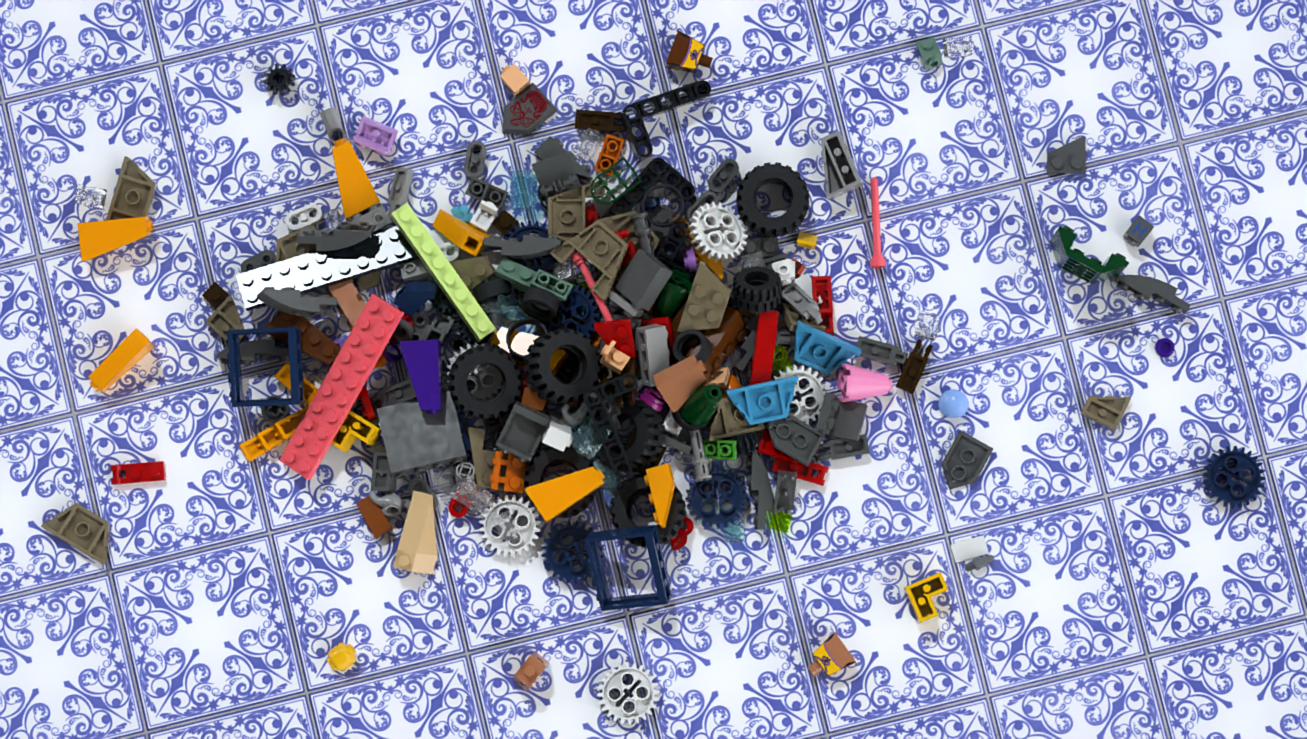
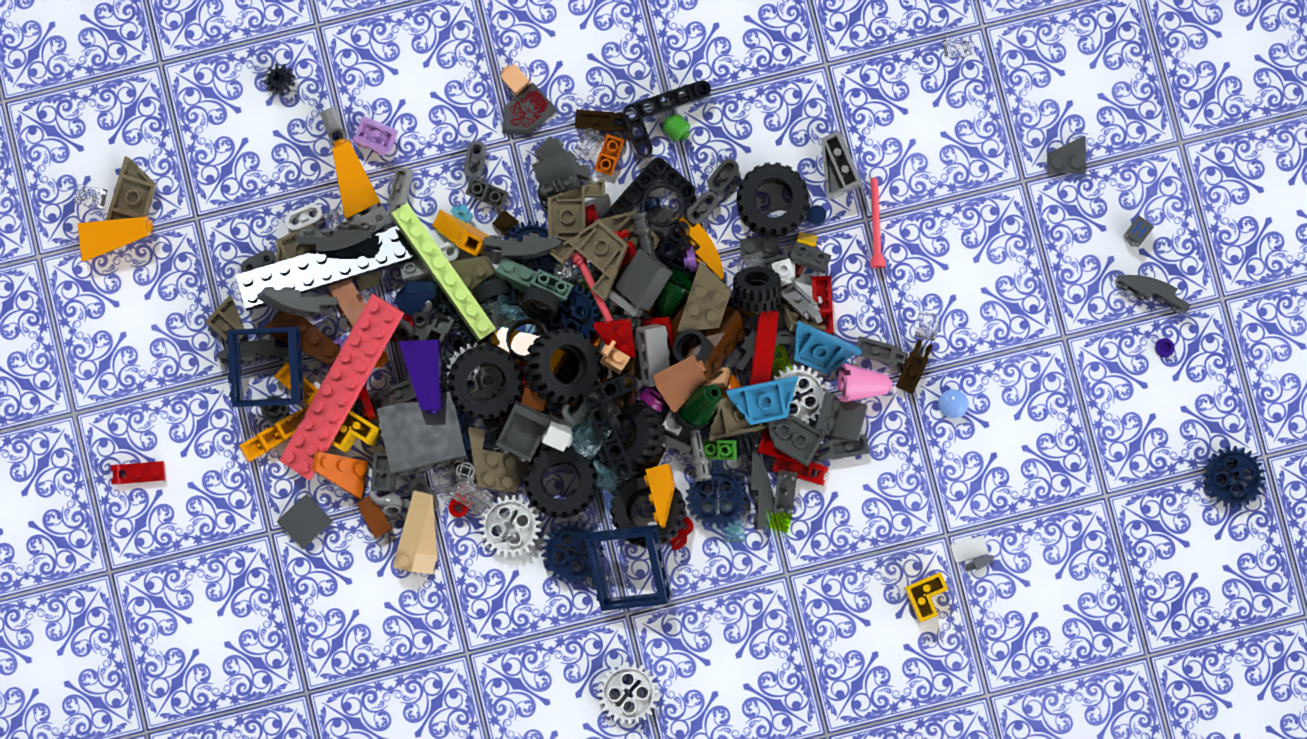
(82, 530): dark tan wing -> none
(120, 361): light orange slope -> none
(215, 295): dark brown plate -> none
(304, 521): none -> dark grey slope
(341, 656): yellow head -> none
(342, 471): none -> orange wing
(392, 352): dark purple tile -> none
(484, 216): white bracket -> none
(514, 473): orange plate -> none
(522, 190): clear light blue bracket -> none
(530, 671): nougat torso -> none
(563, 492): light orange slope -> none
(616, 174): dark green window -> none
(676, 128): none -> bright green head
(687, 54): reddish brown torso -> none
(716, 241): white gear -> none
(810, 257): none -> dark grey bracket
(816, 215): none -> dark blue tile
(831, 657): nougat torso -> none
(929, 53): sand green bracket -> none
(965, 460): dark grey tile -> none
(1081, 266): dark green slope -> none
(1105, 410): dark tan wing -> none

